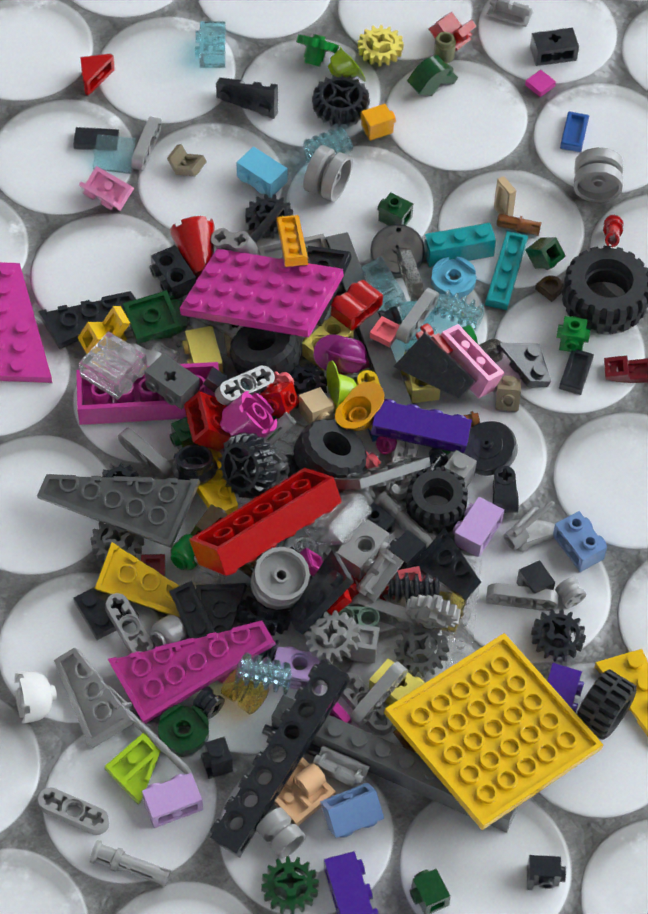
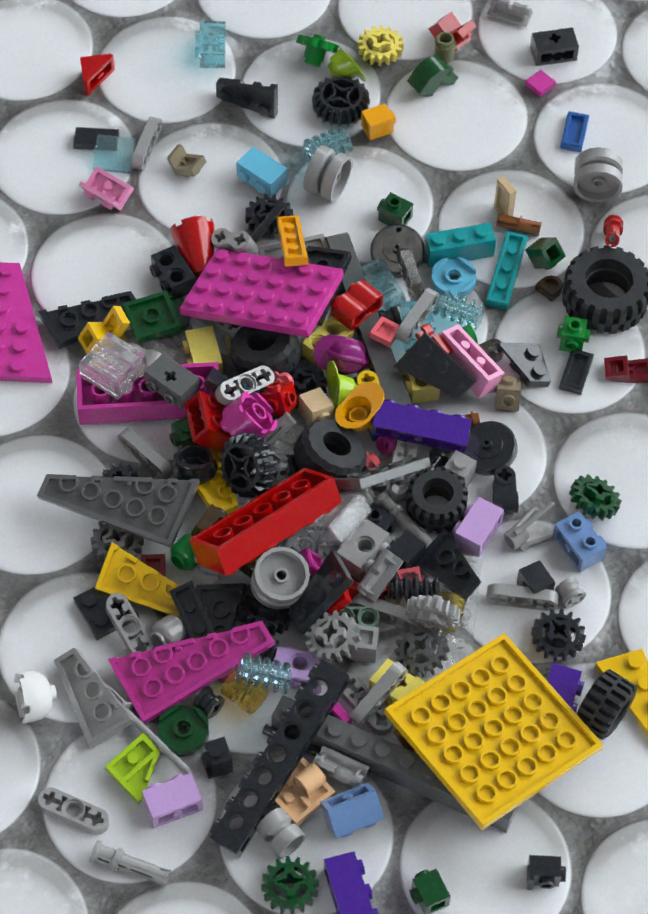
(595, 497): none -> dark green gear

